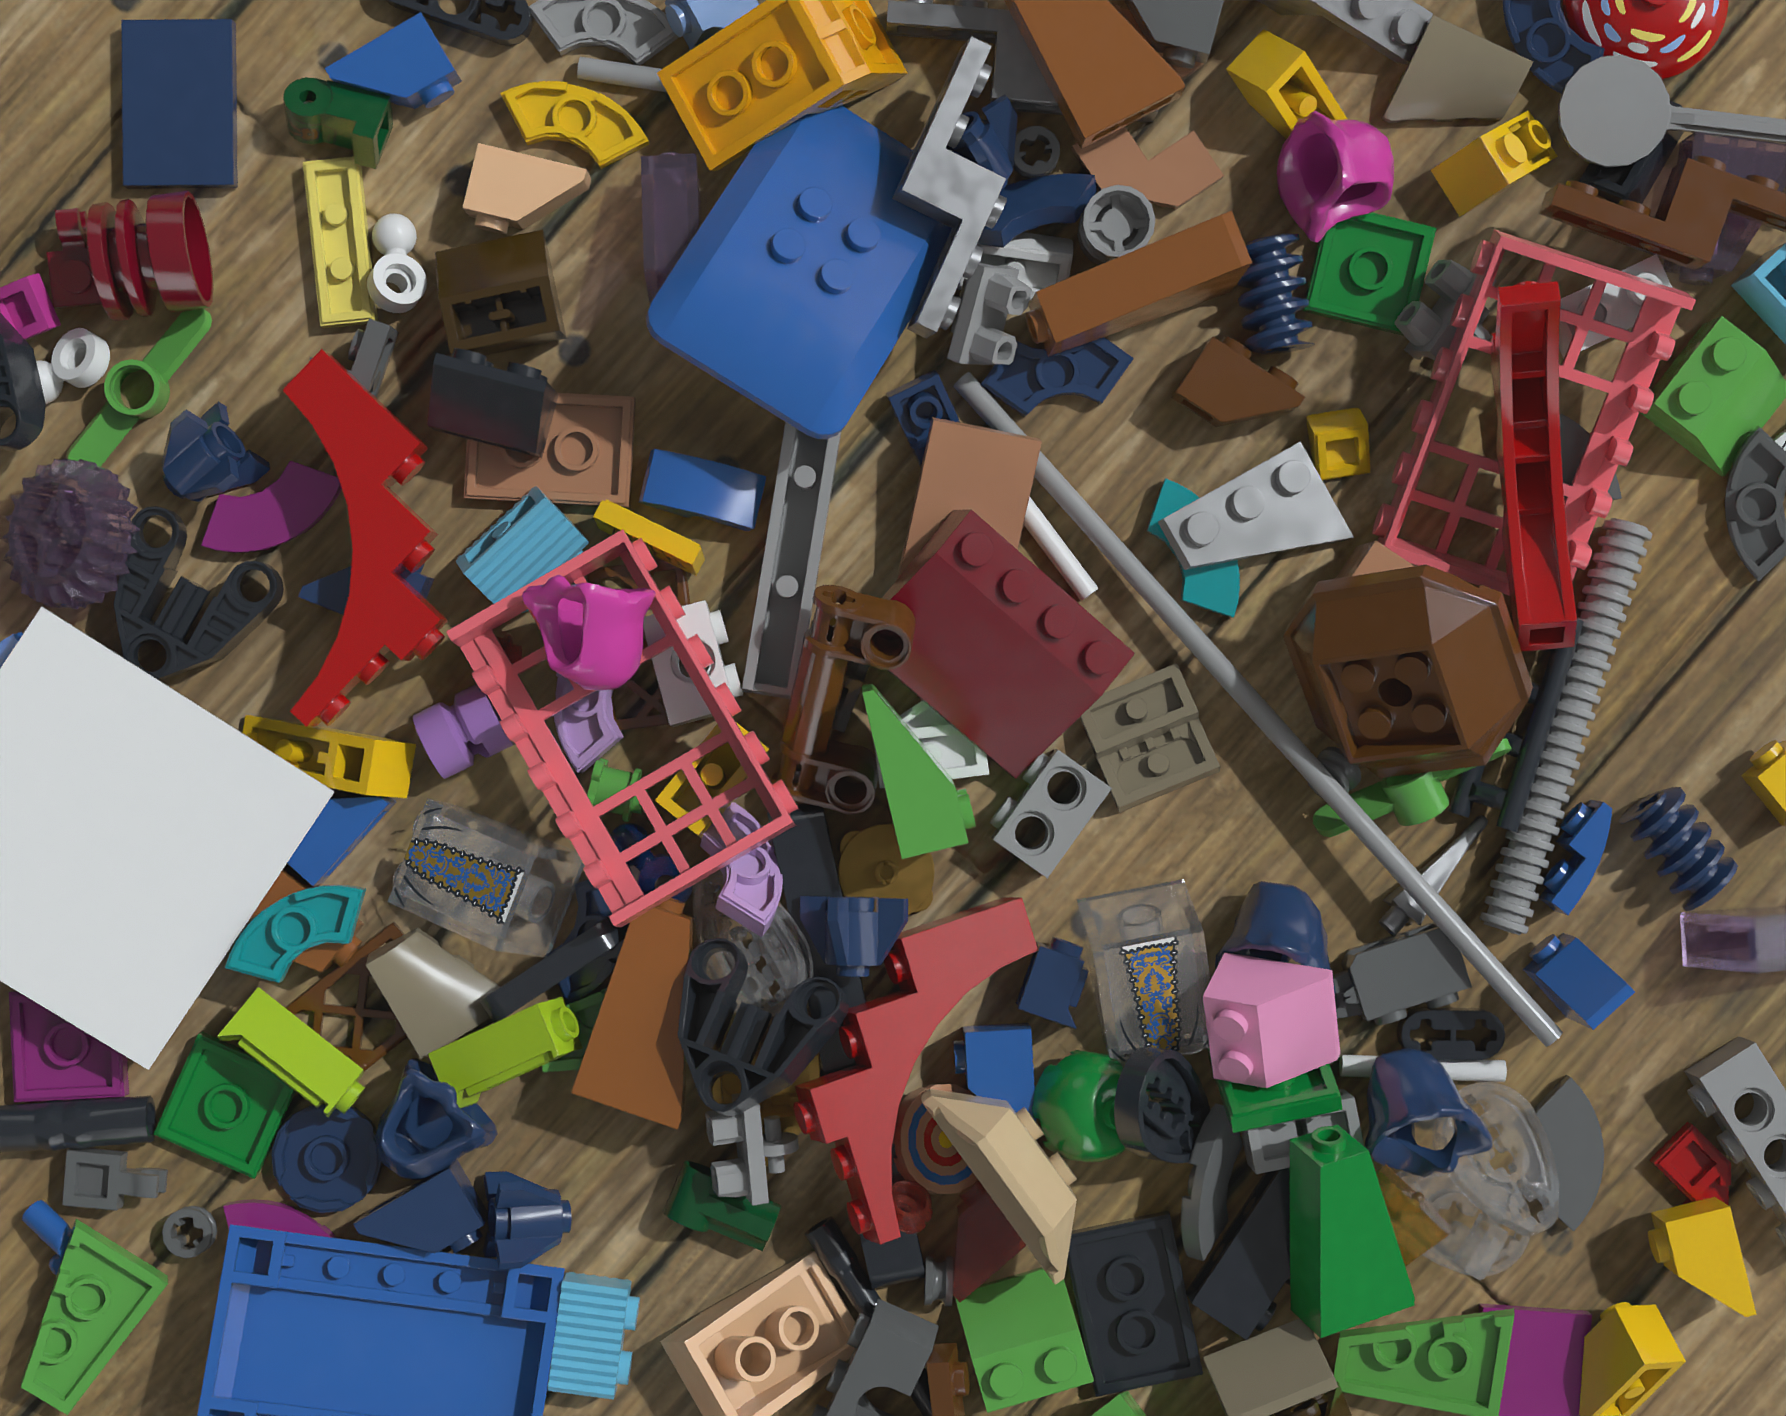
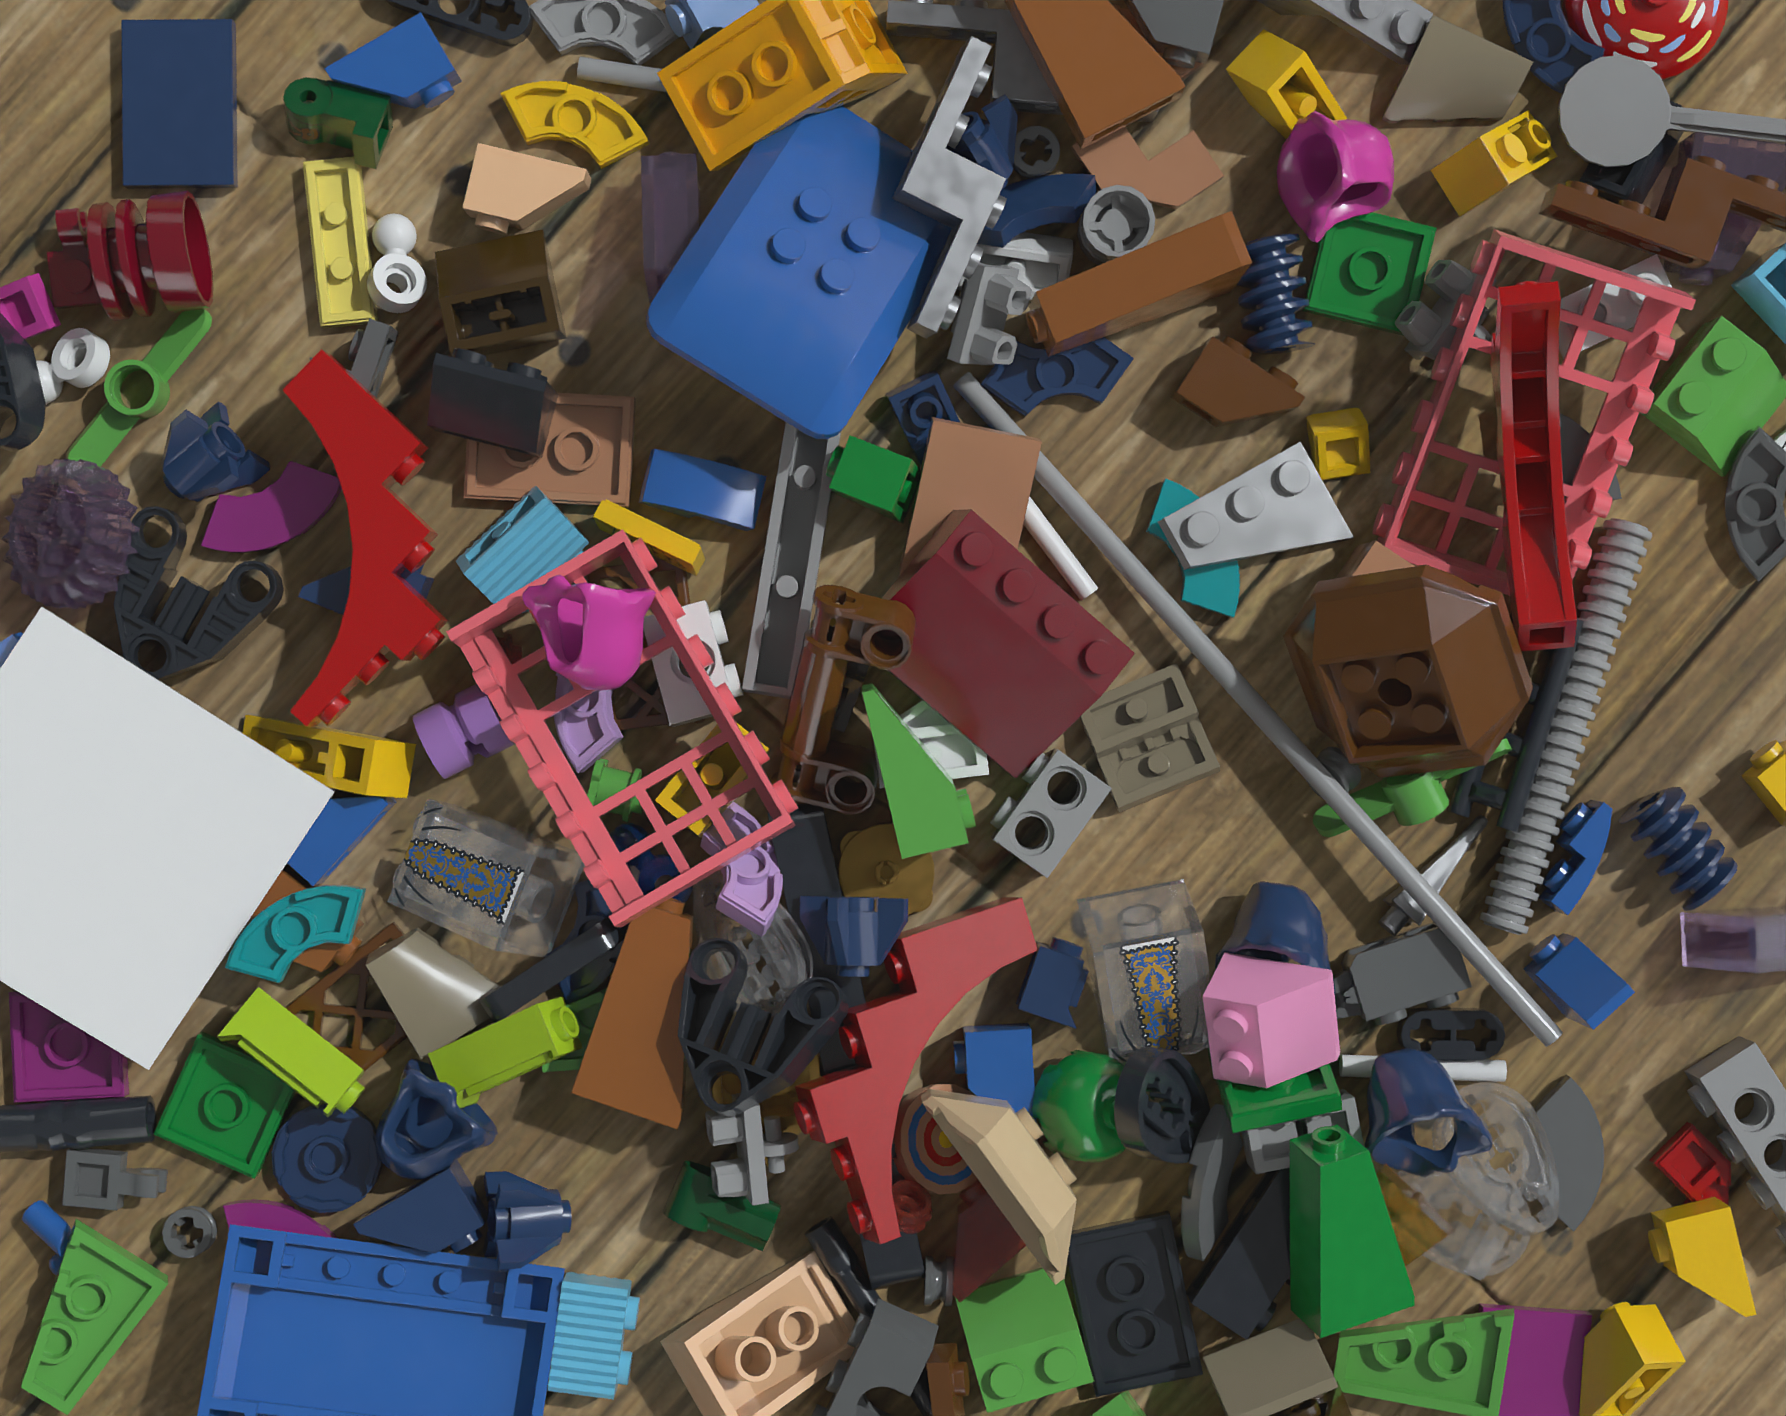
(874, 478): none -> green slope

